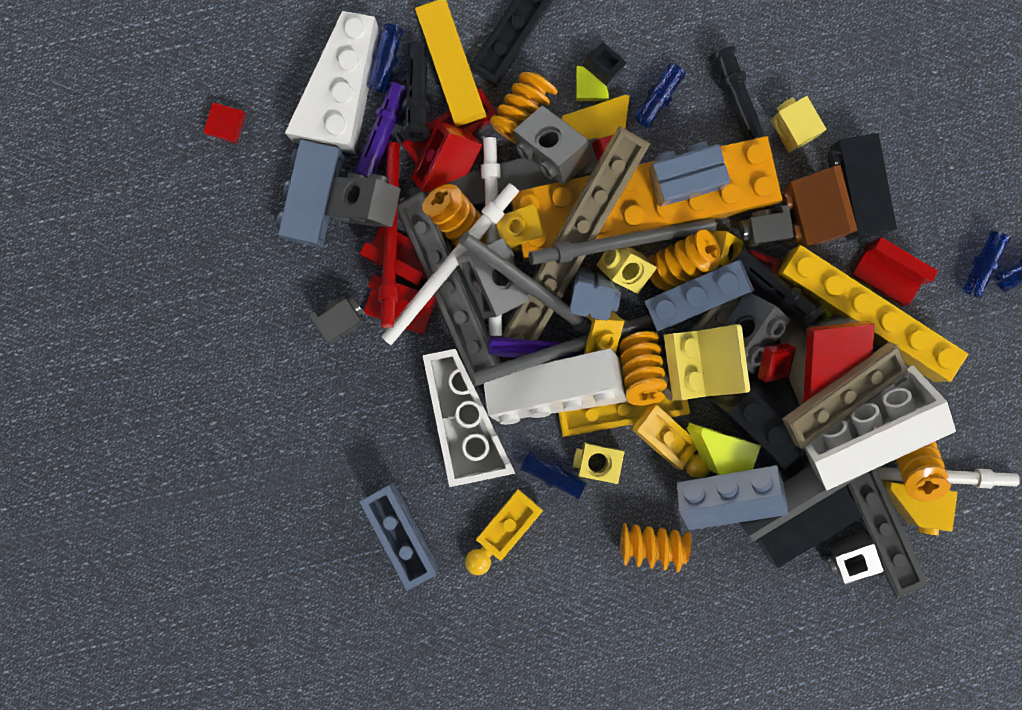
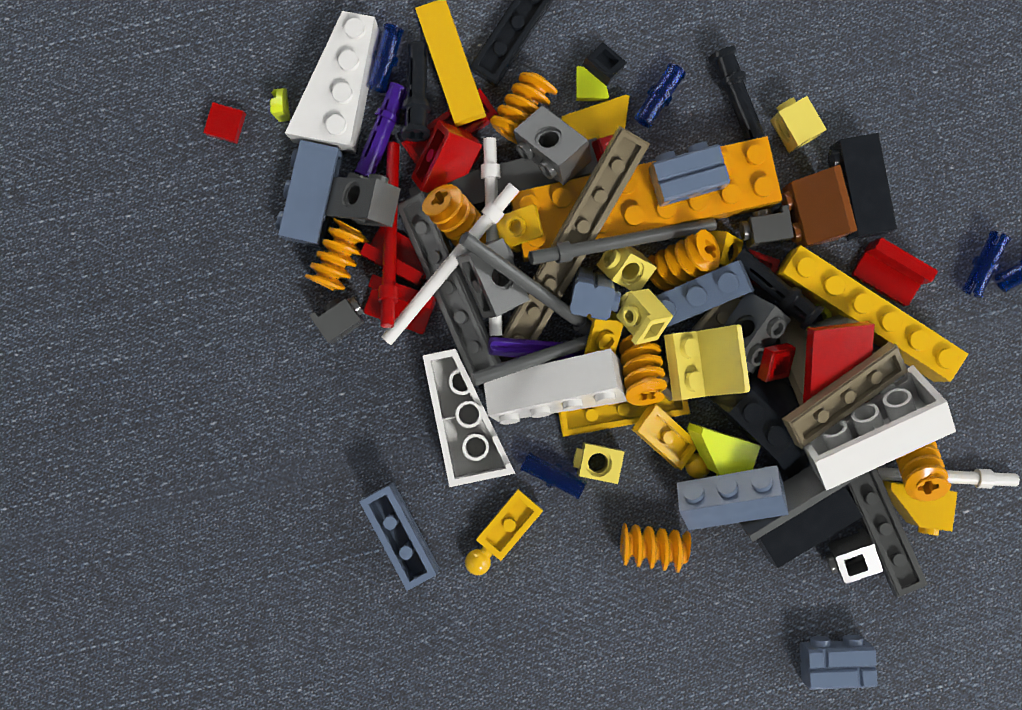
(279, 105): none -> neon yellow tile
(337, 256): none -> light orange piece
(643, 315): none -> light yellow brick
(838, 663): none -> sand blue brick

